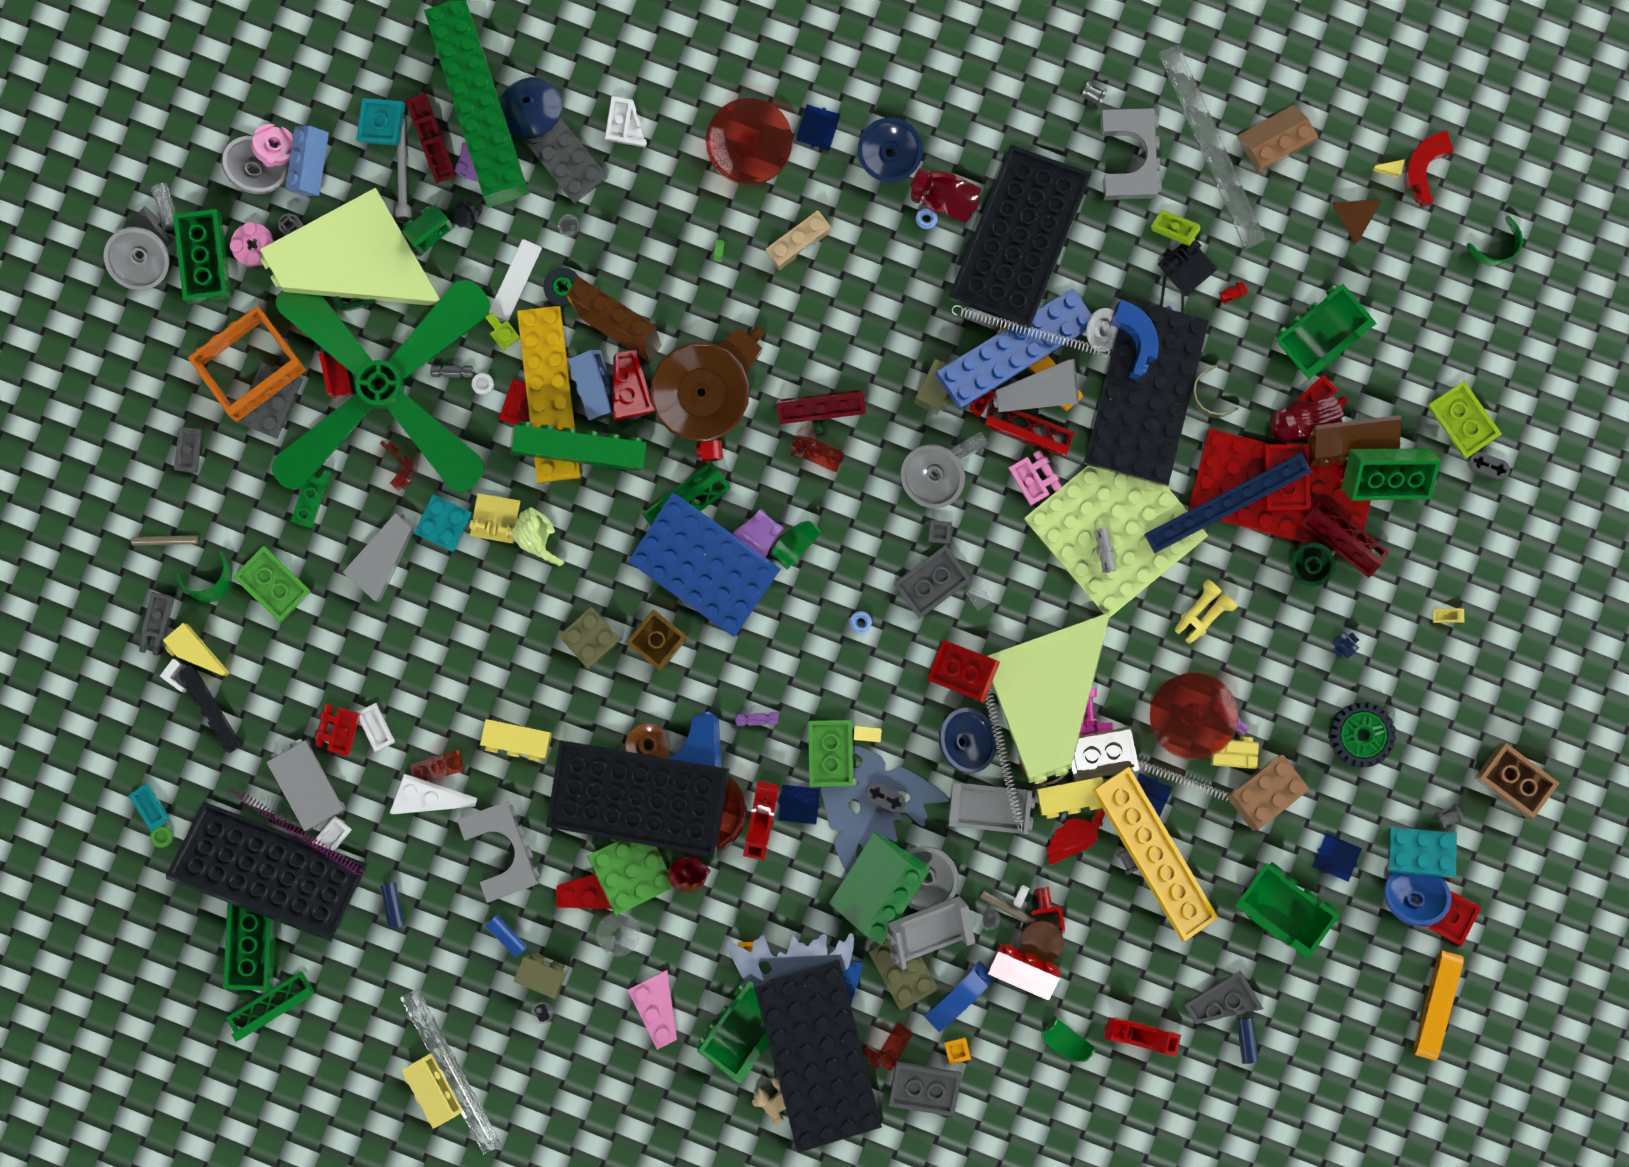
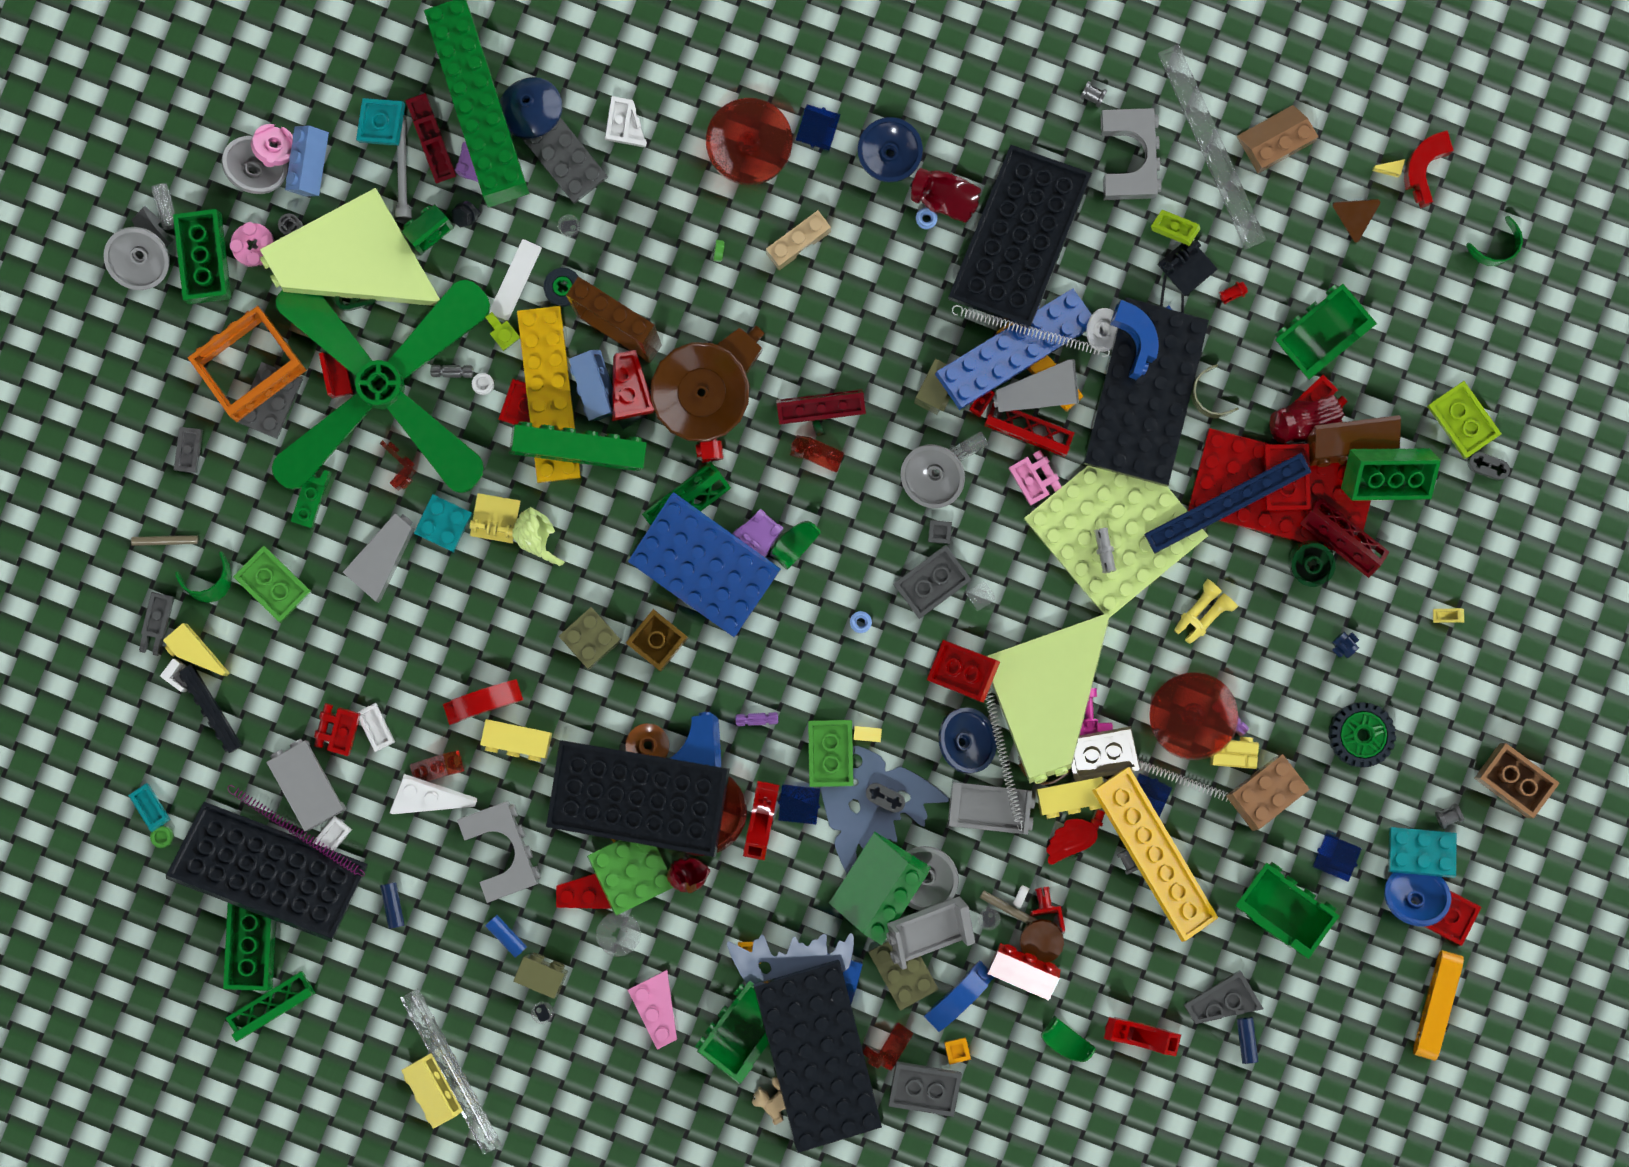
(482, 701): none -> red arch

